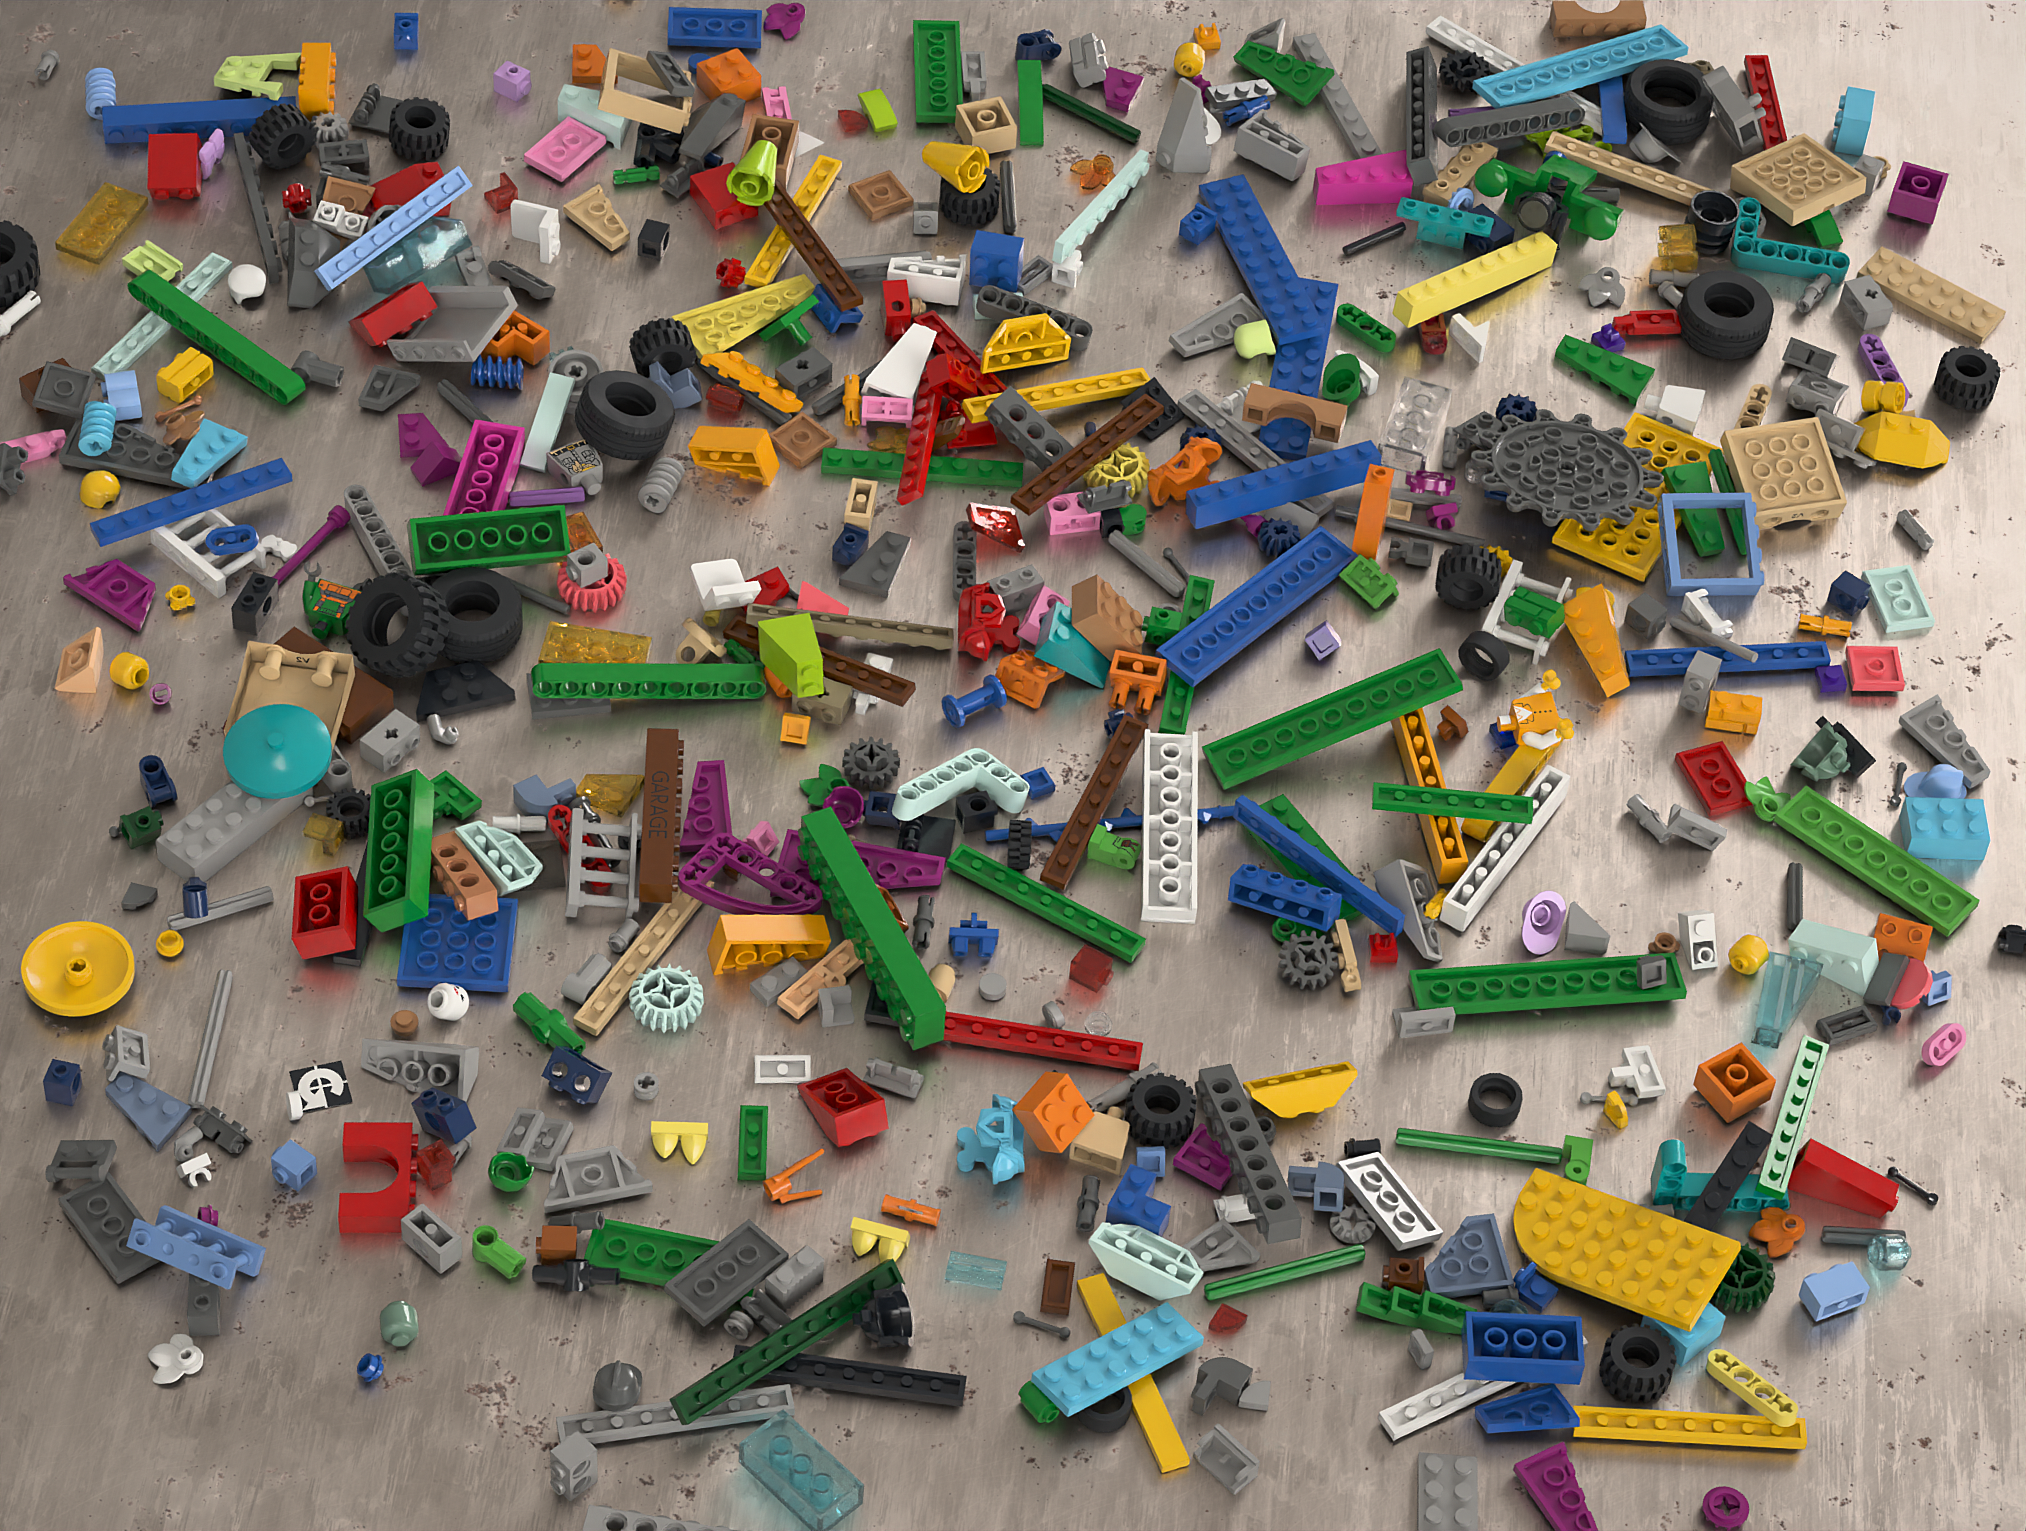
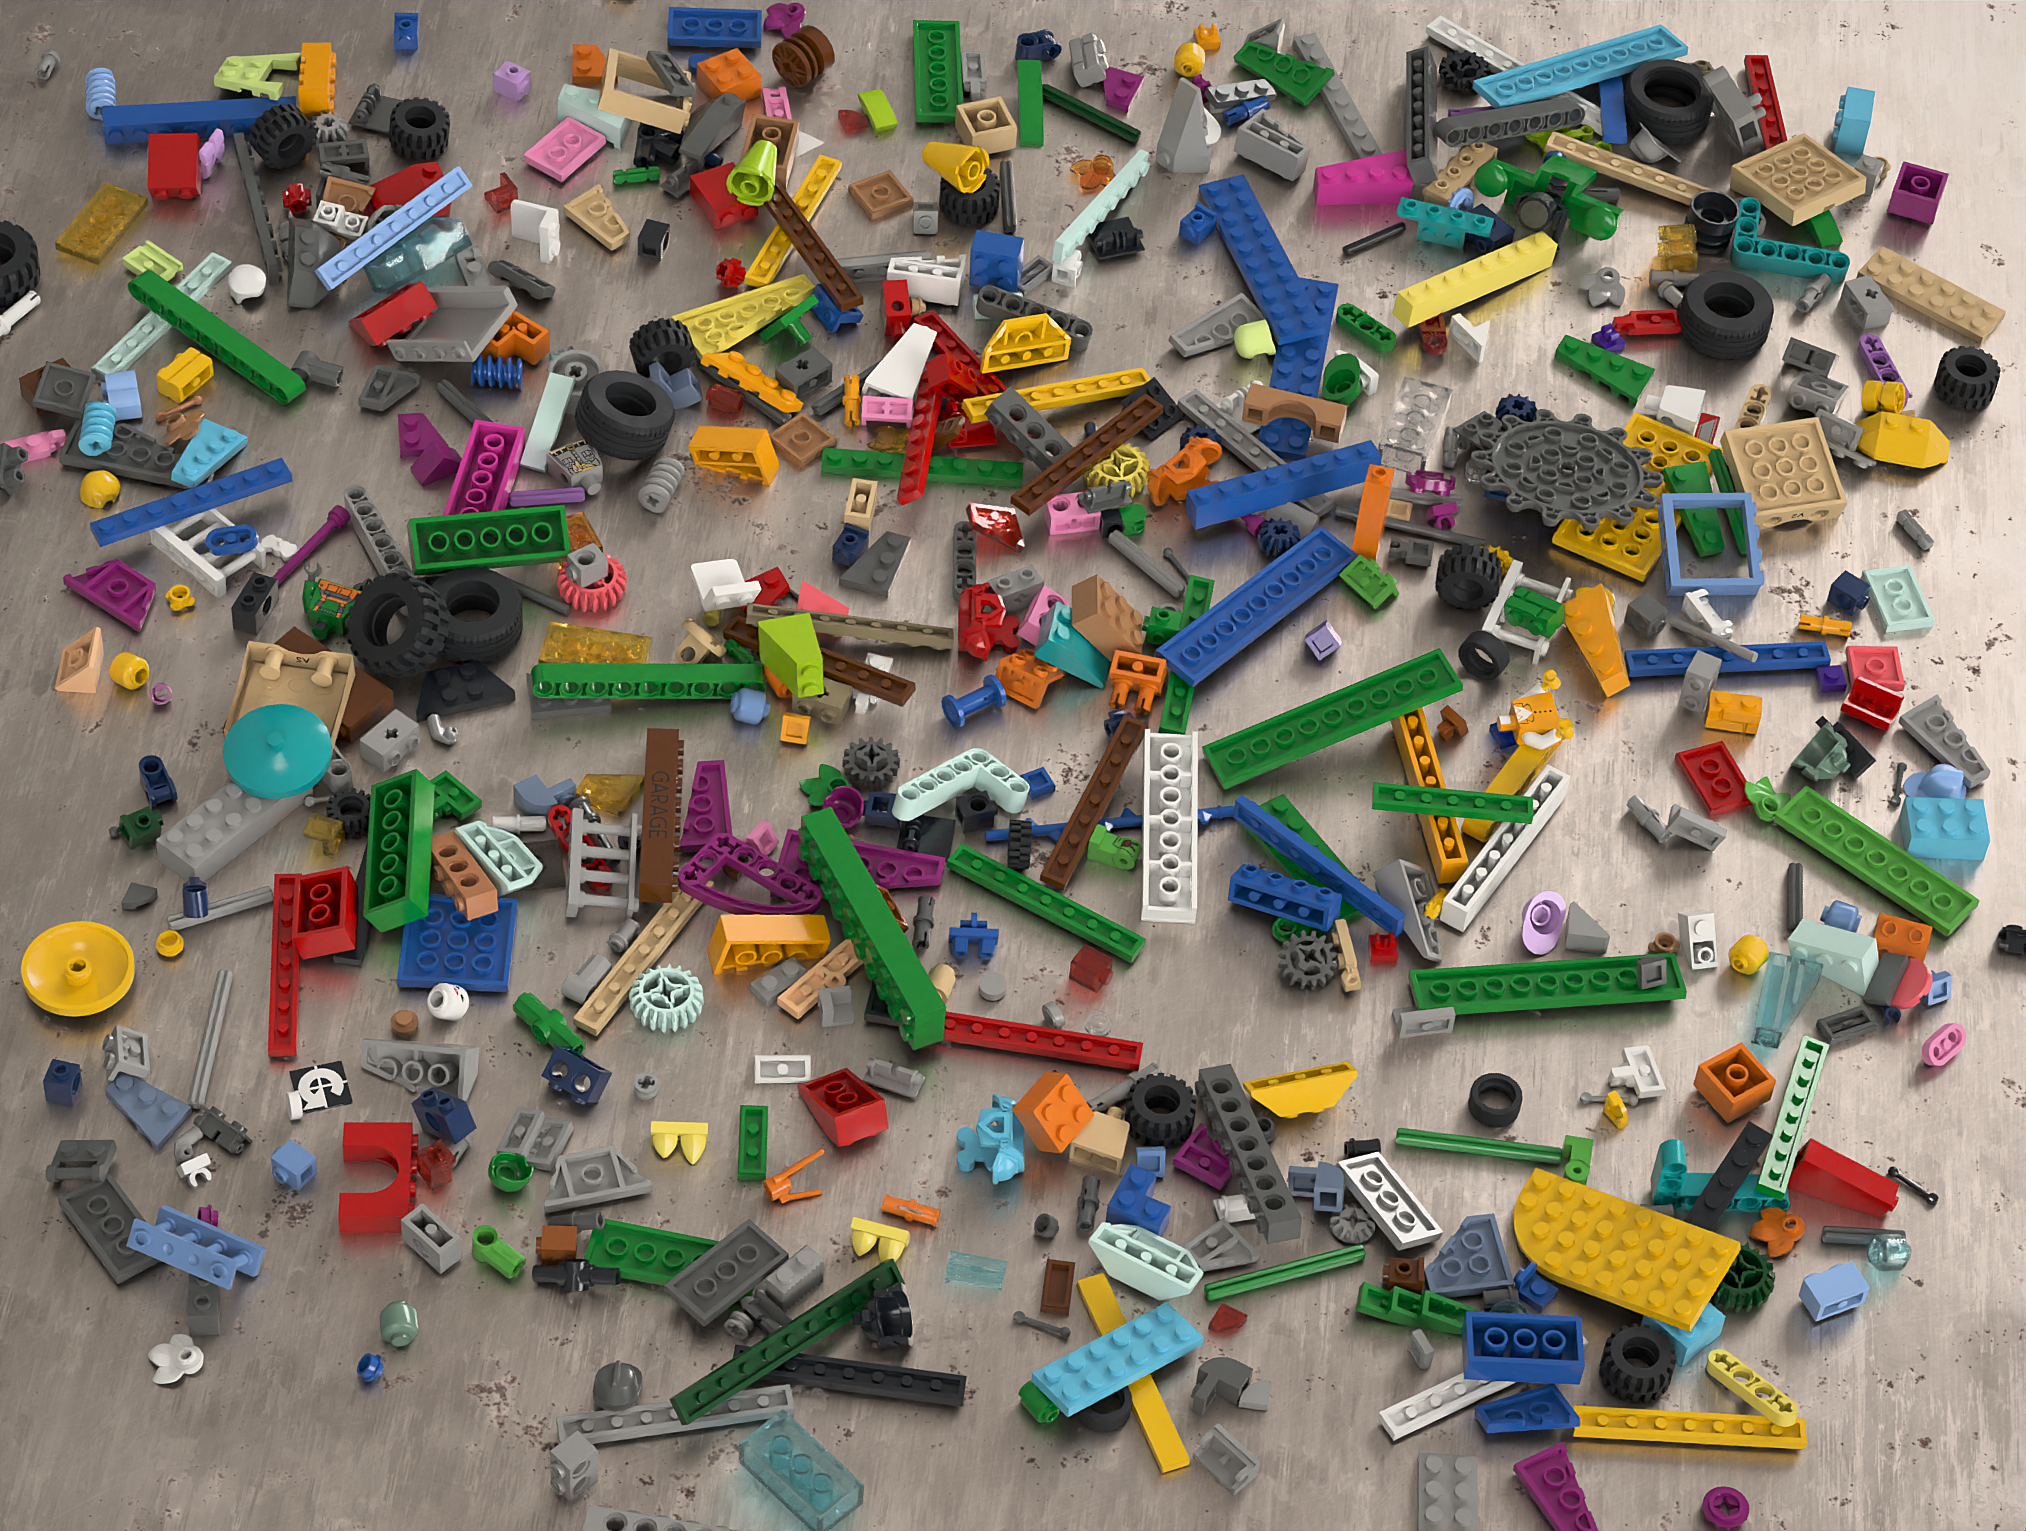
(284, 972): none -> red plate
(749, 706): none -> medium blue head
(803, 56): none -> reddish brown wheel
(1046, 1225): none -> dark grey hinge
(1116, 238): none -> black hinge
(1572, 20): medium nougat arch -> none
(1707, 427): none -> sticker
(1841, 916): none -> medium blue head
(1872, 703): none -> red bracket

